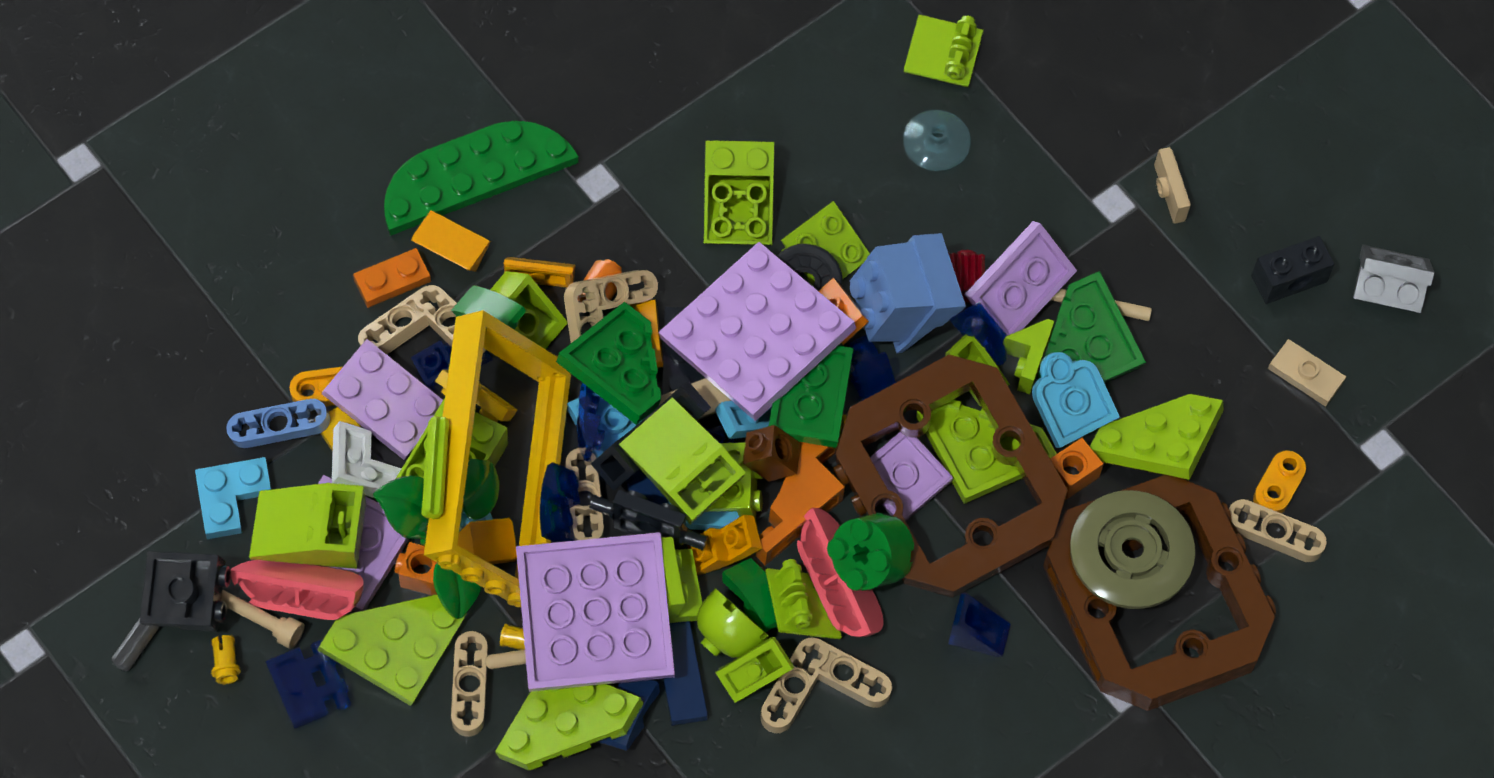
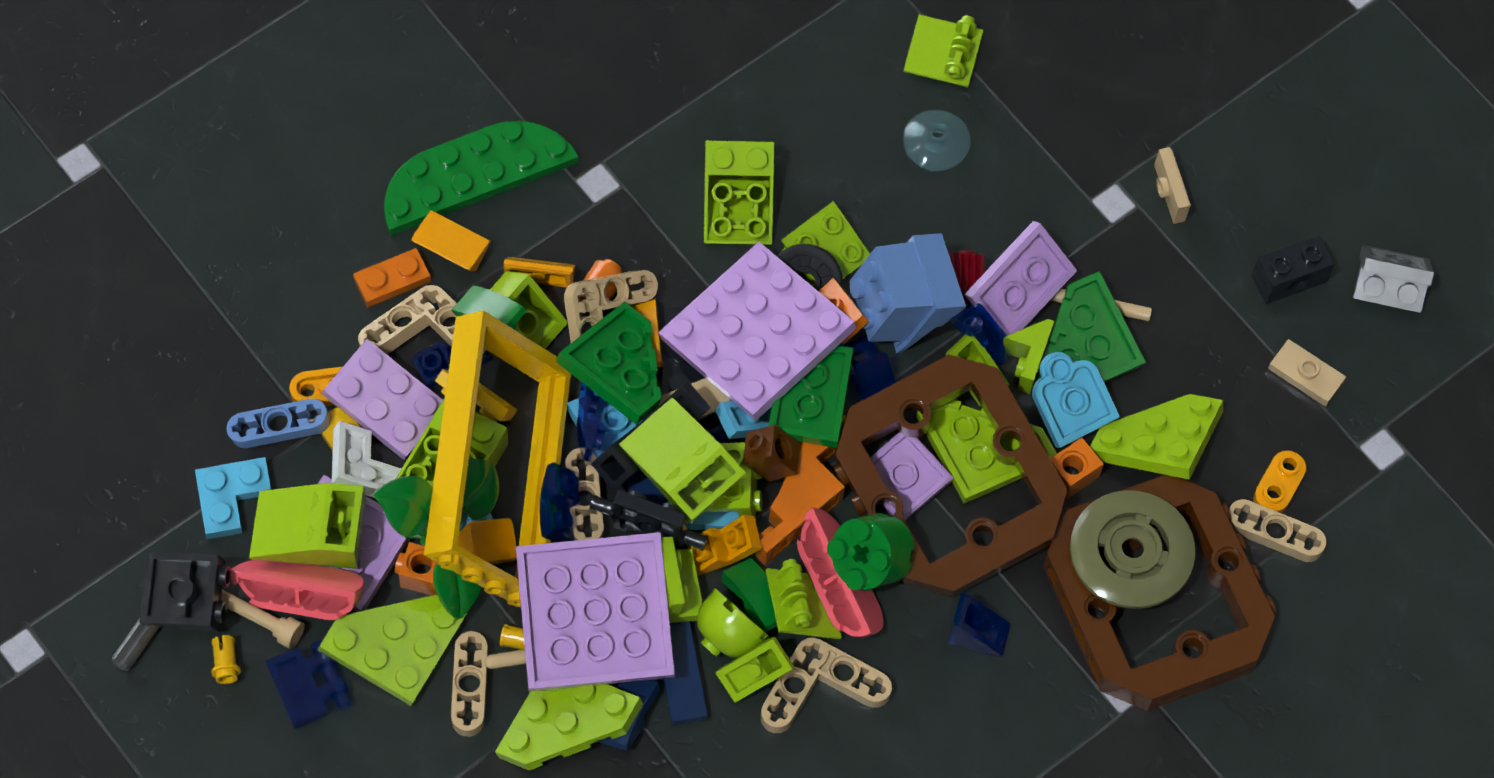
(435, 467): lime axle -> none

